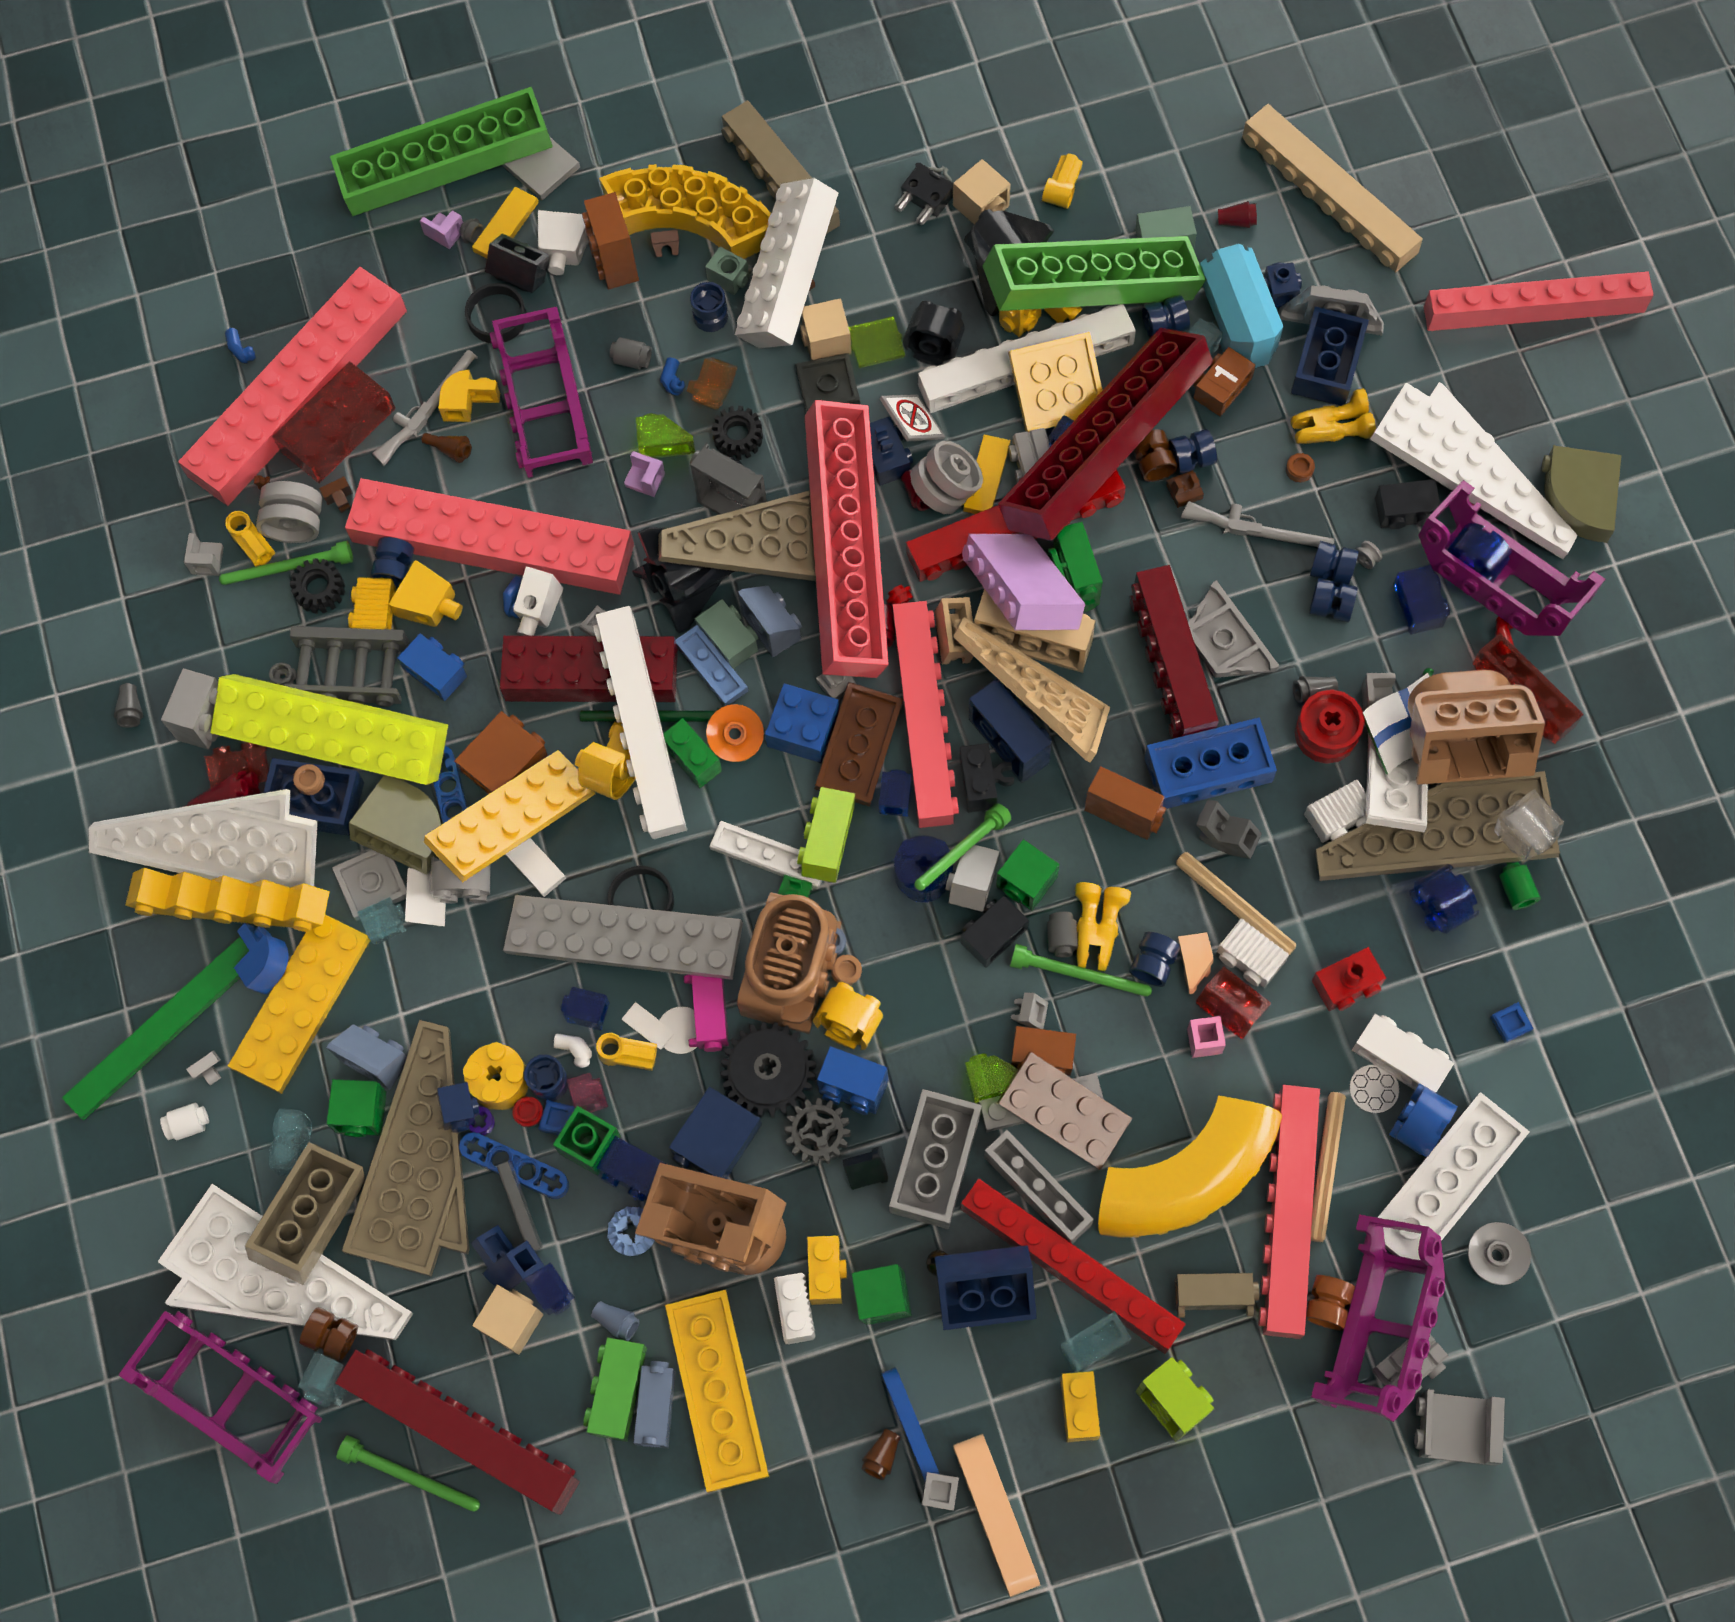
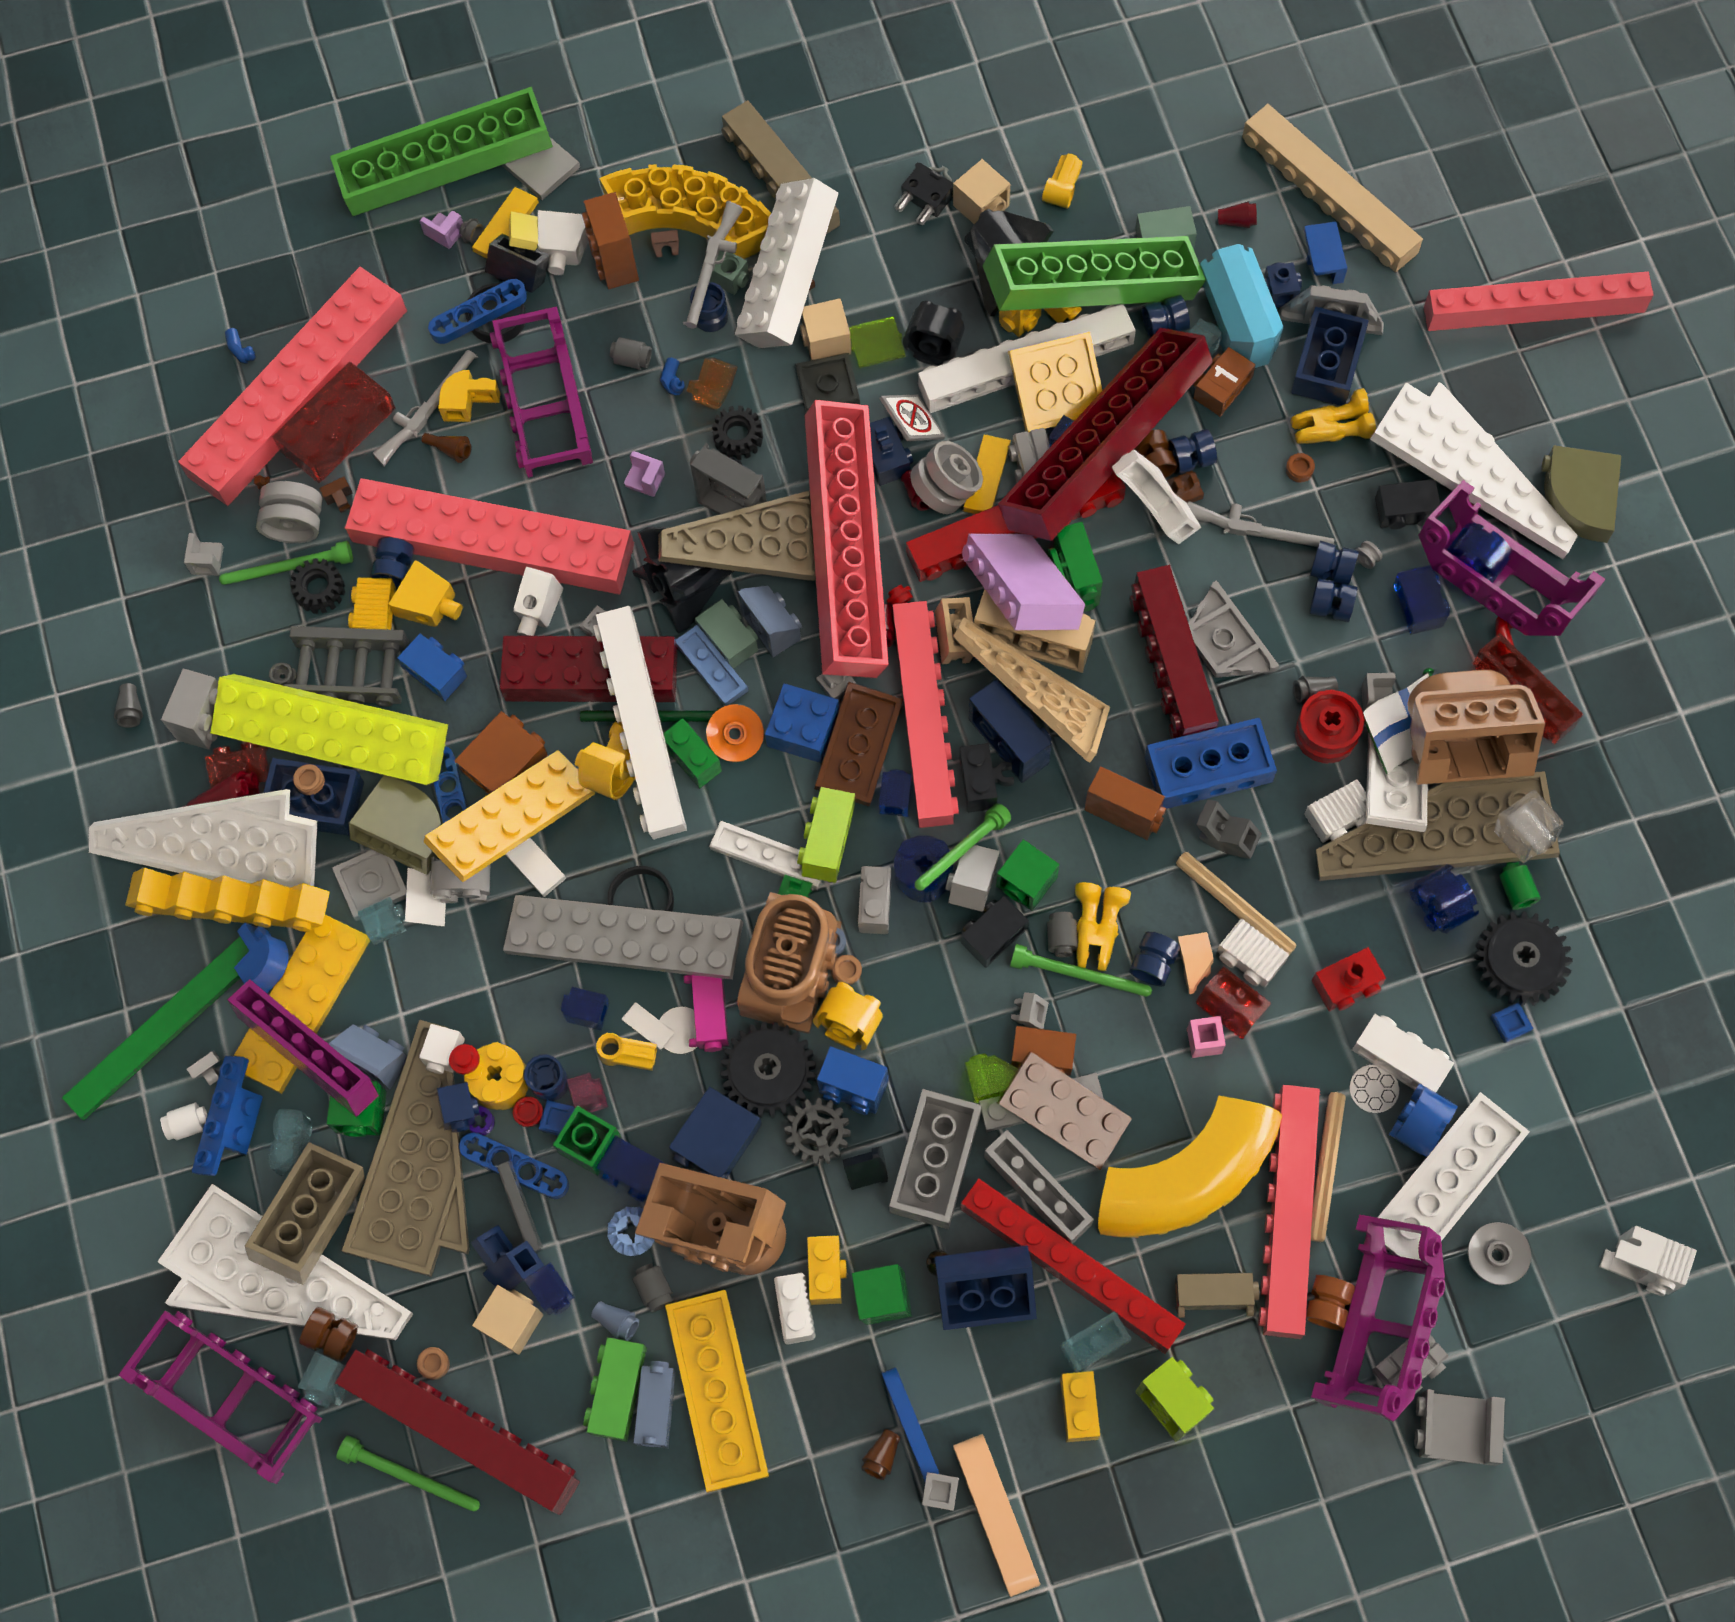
(229, 1117): none -> blue bracket
(249, 538): yellow piece -> none
(303, 1048): none -> magenta brick
(433, 1363): none -> medium nougat tile
(438, 1046): none -> white brick
(464, 1059): none -> red plate
(475, 307): none -> blue beam
(510, 595): blue arm -> none
(523, 231): none -> light yellow tile
(576, 1046): white arm -> none
(652, 1287): none -> dark grey brick
(662, 437): clear neon green slope -> none
(715, 244): none -> light grey piece
(874, 900): none -> light grey brick
(1154, 491): none -> white arch
(1326, 251): none -> blue panel
(1508, 973): none -> black gear
(1650, 1261): none -> white piece

